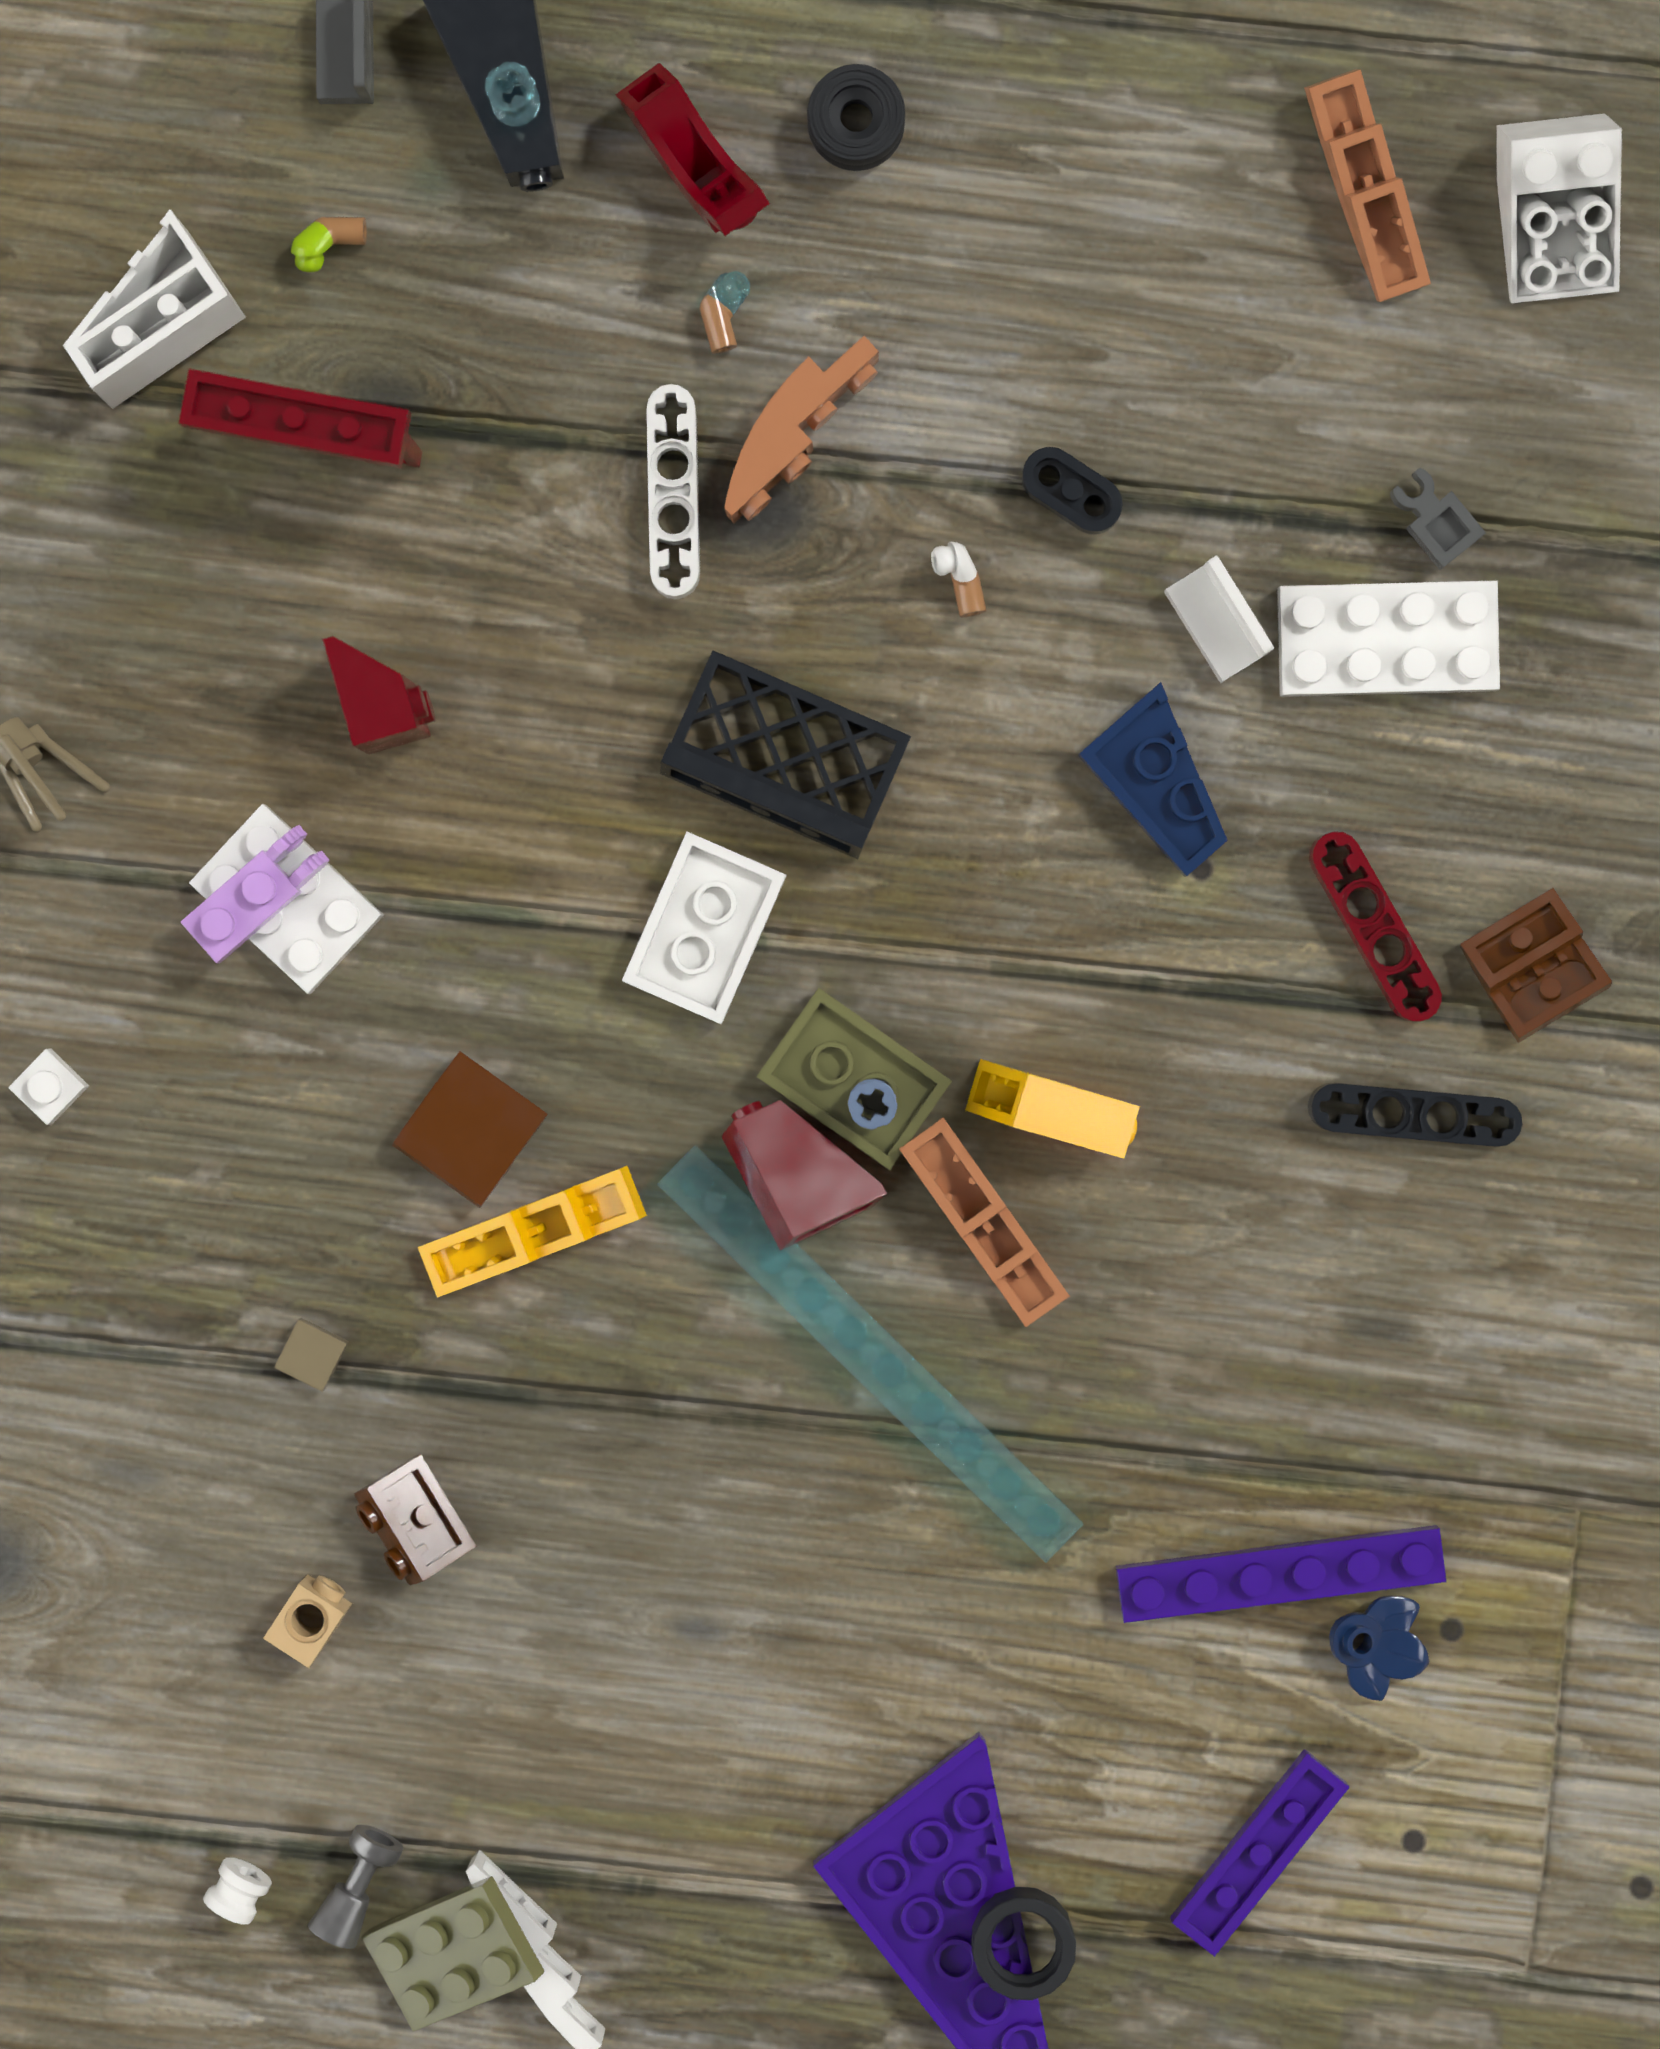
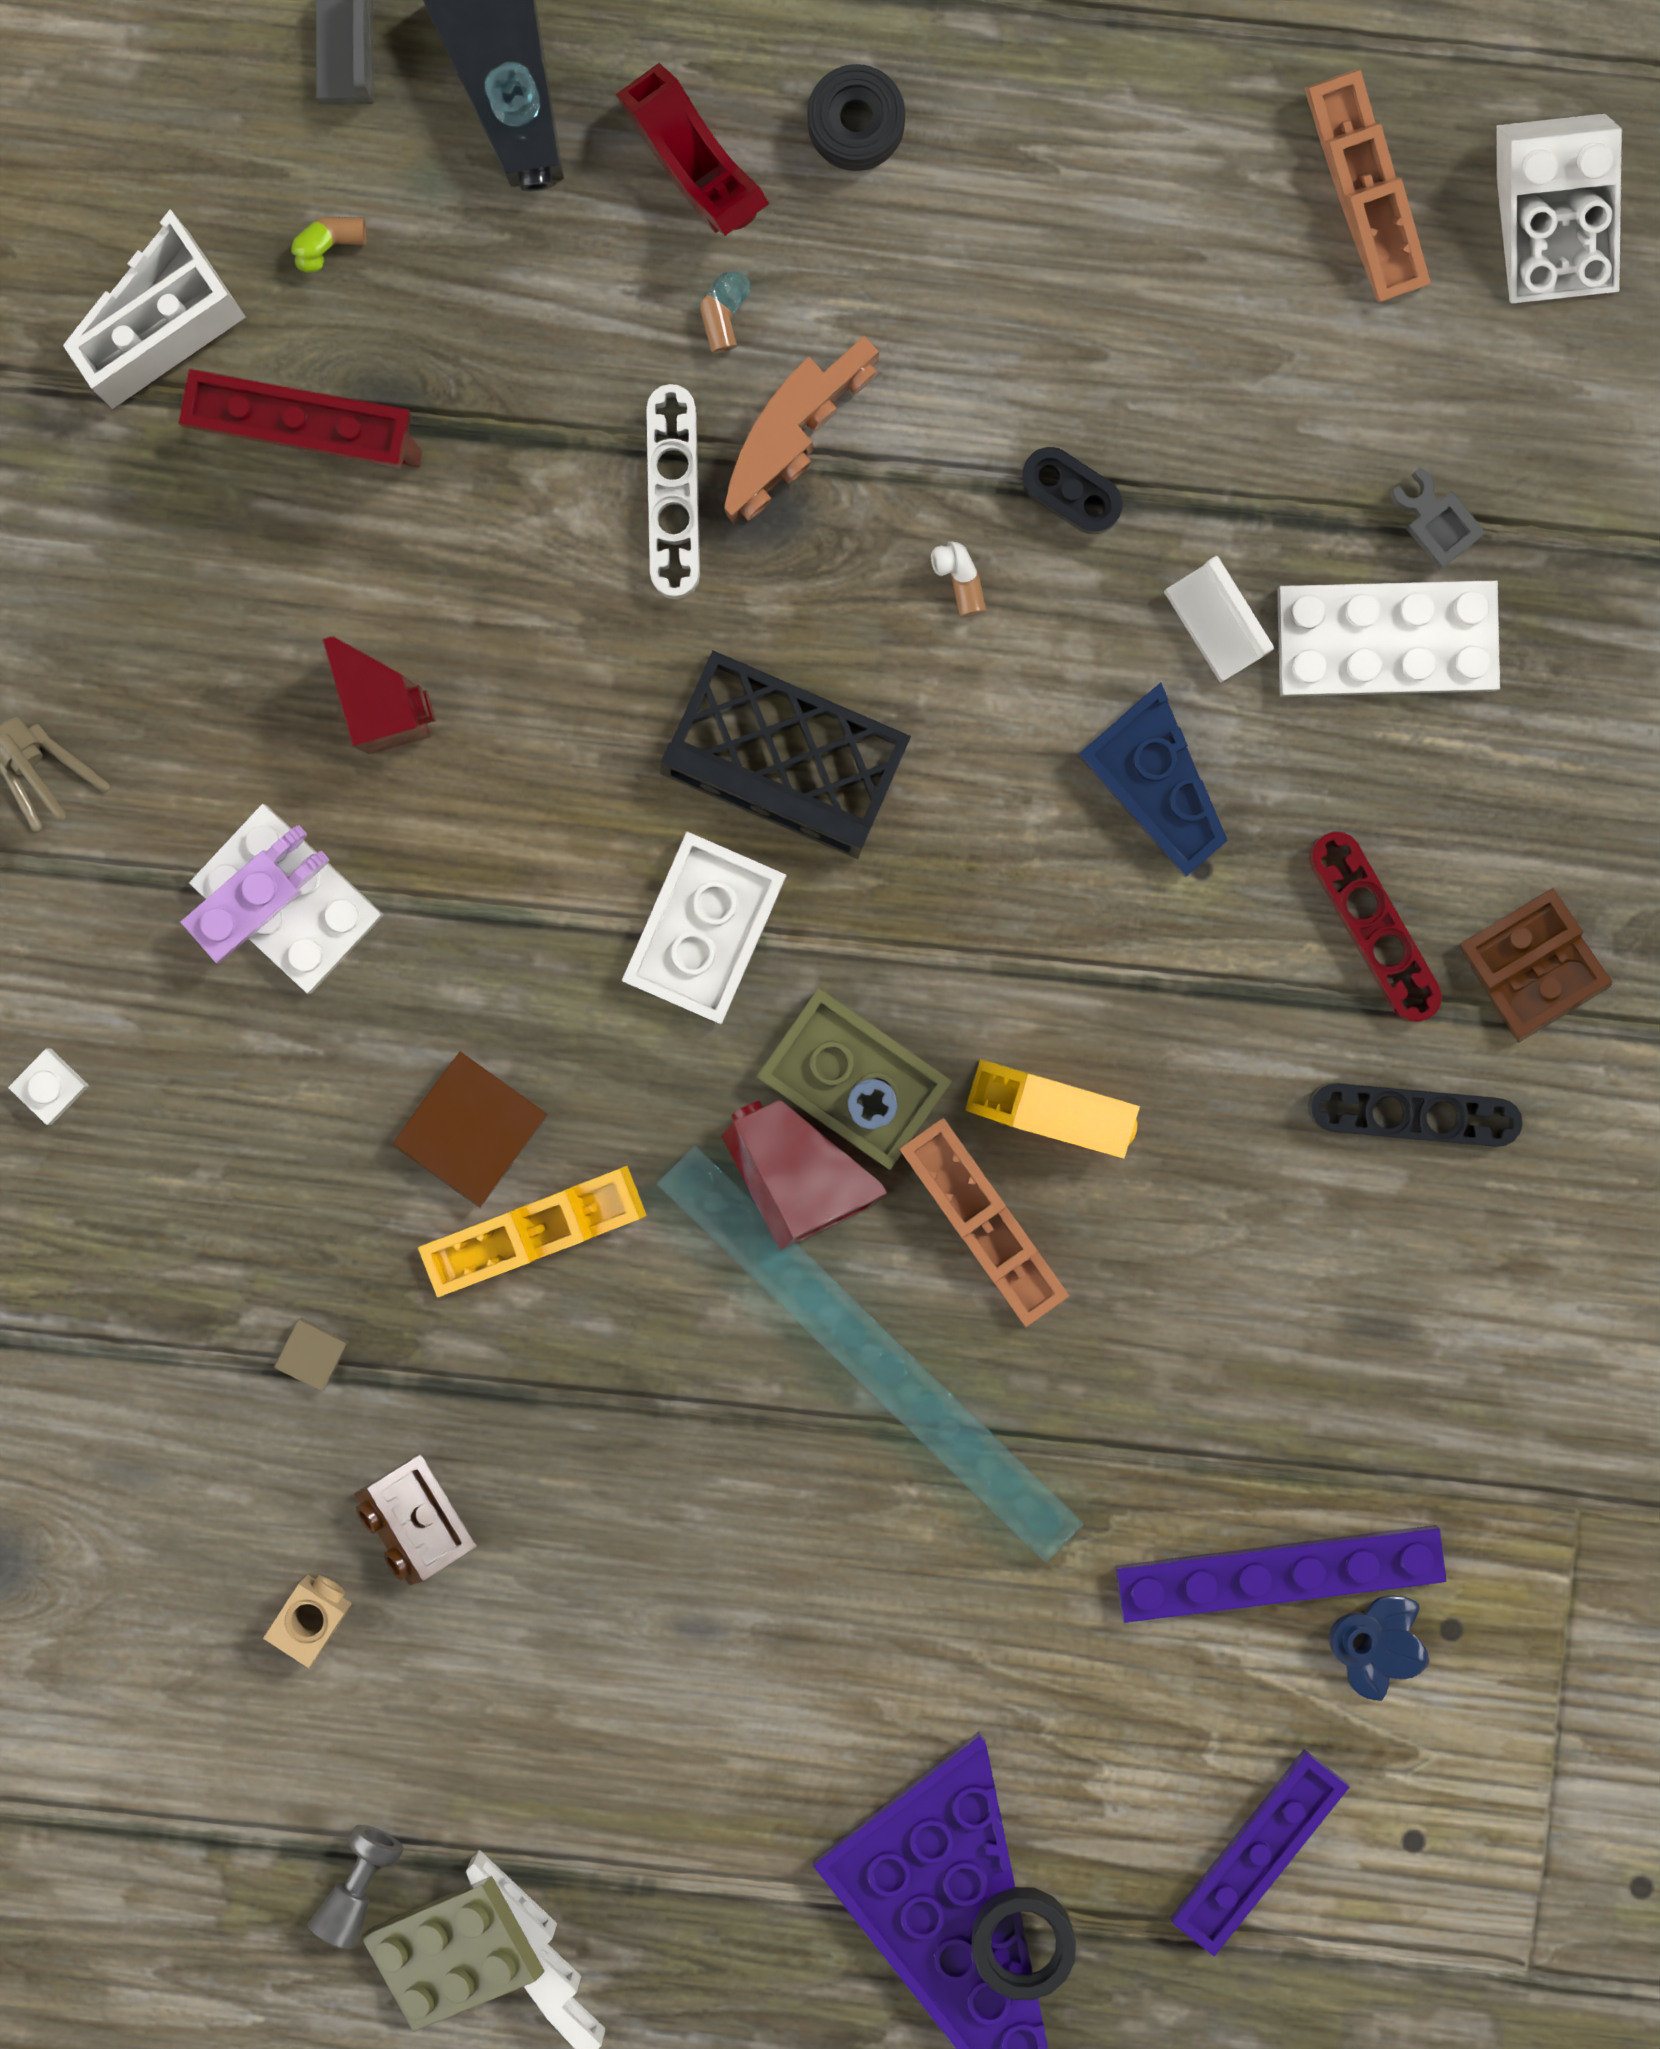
(237, 1890): white wheel -> none

